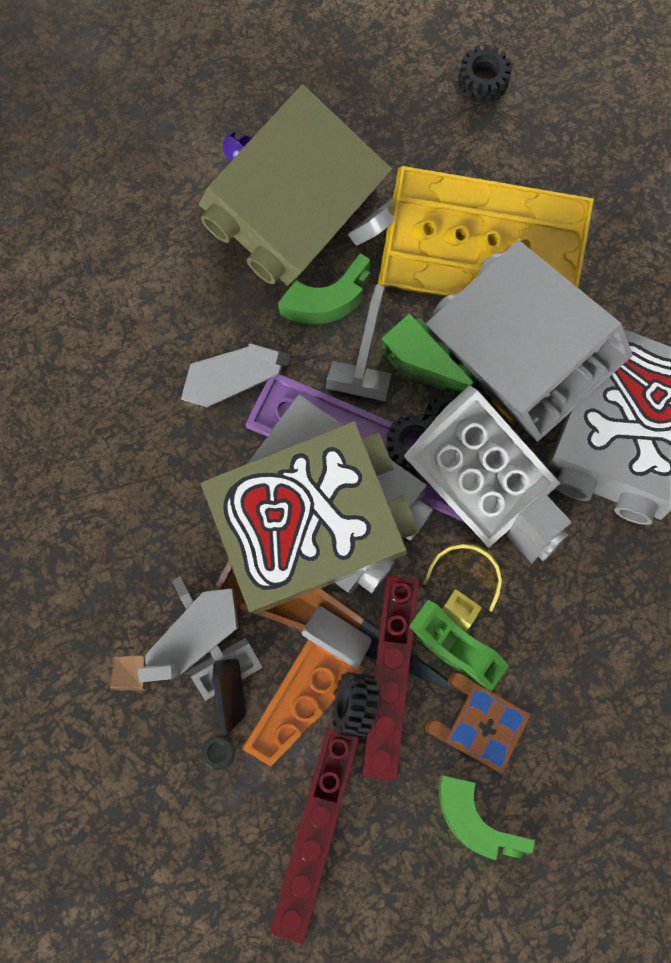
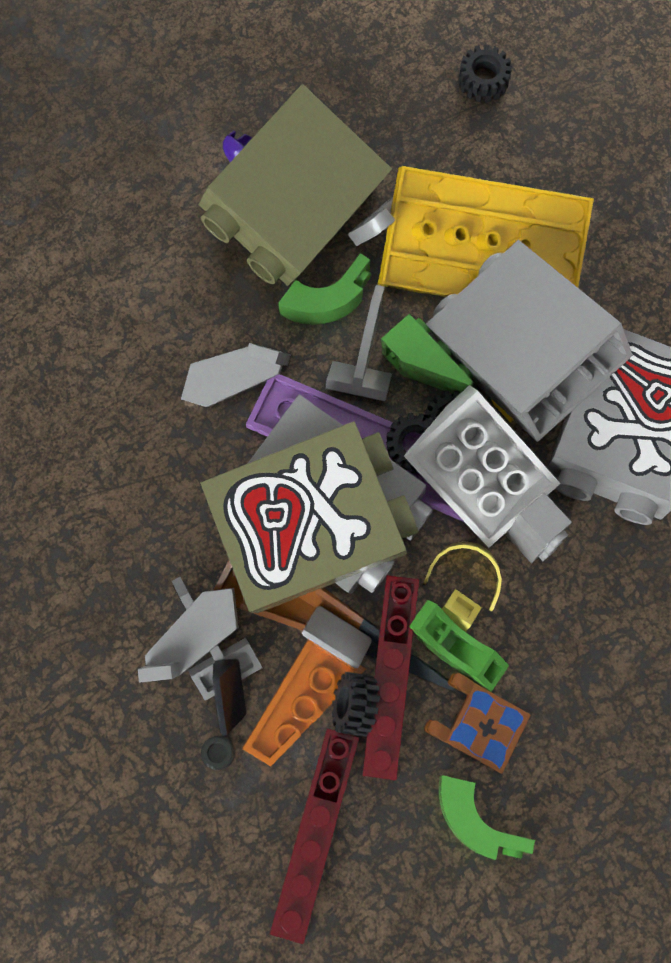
(126, 673): medium nougat slope -> none

